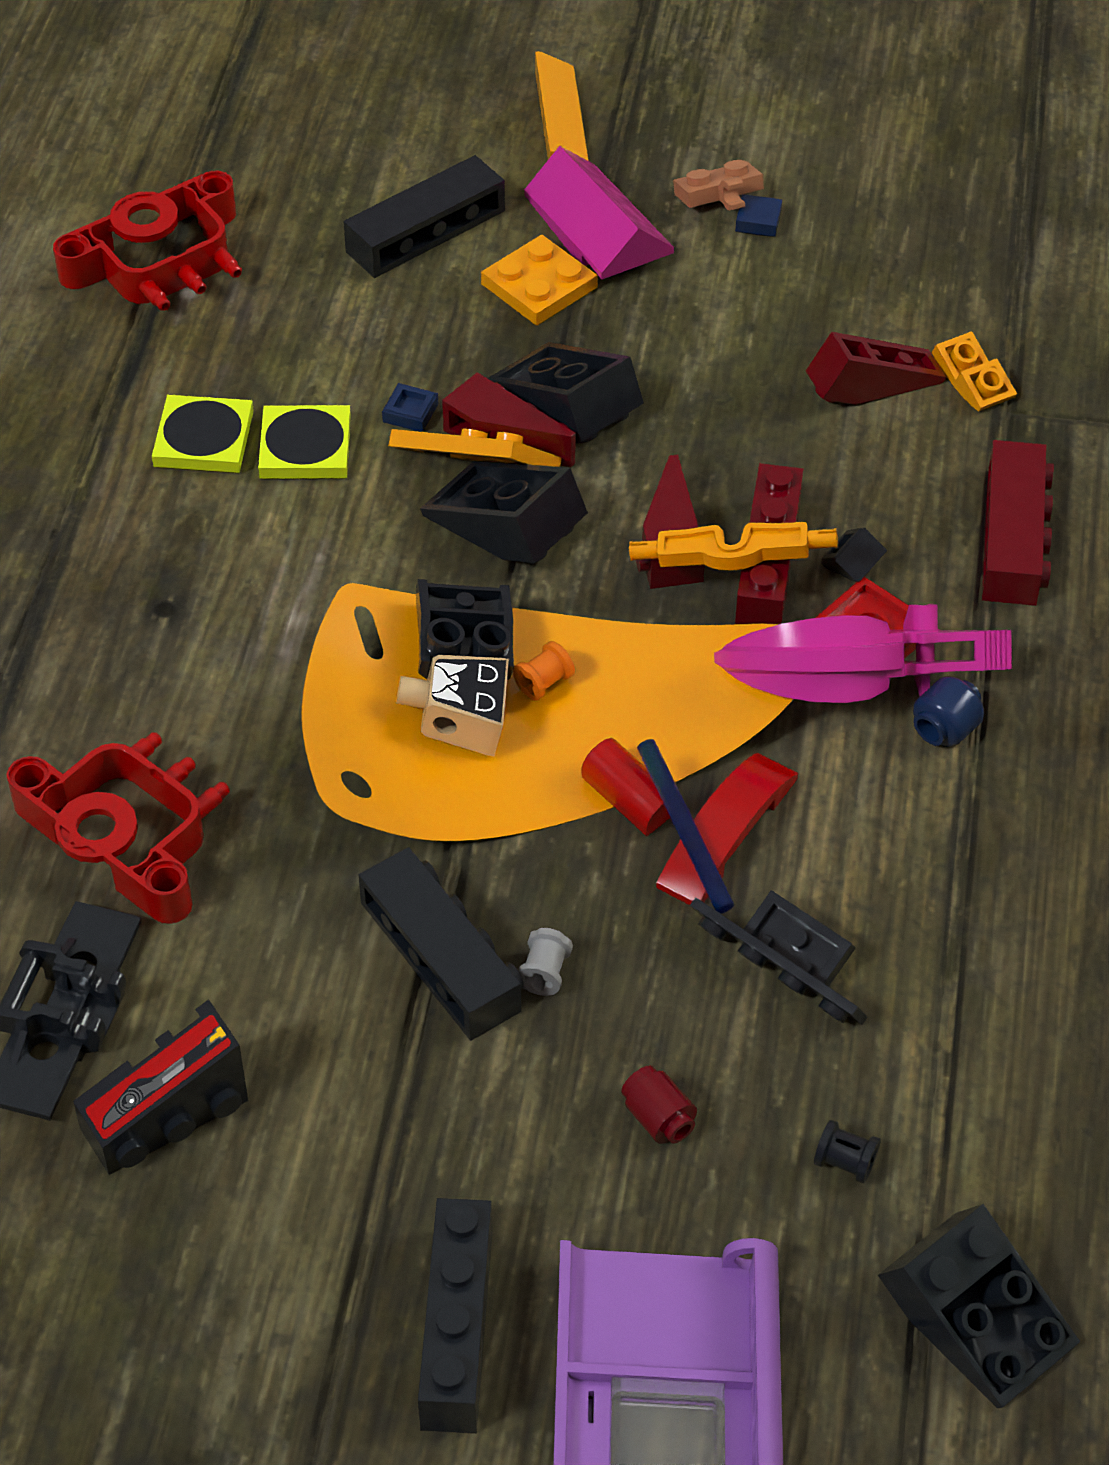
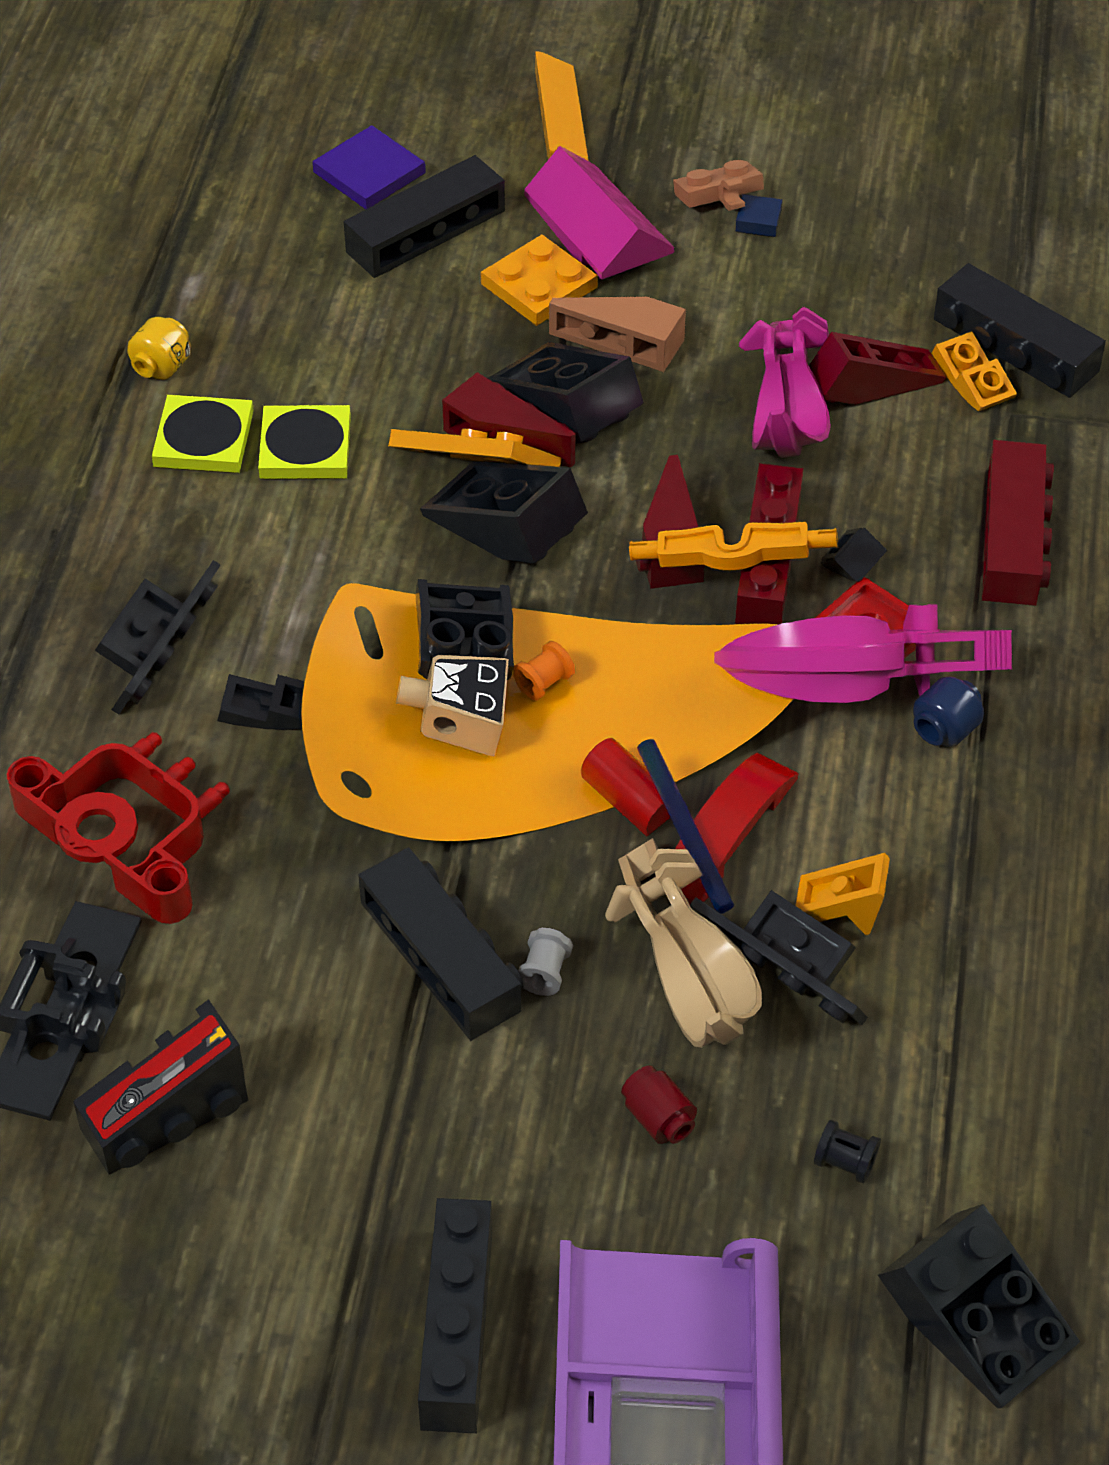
(87, 253): red piece -> none
(144, 629): none -> black bracket
(160, 347): none -> yellow head
(262, 704): none -> black slope
(369, 167): none -> dark purple tile
(410, 407): dark blue tile -> none
(621, 325): none -> nougat slope
(699, 967): none -> tan piece
(790, 401): none -> dark pink piece
(847, 890): none -> light orange slope
(1019, 330): none -> black brick

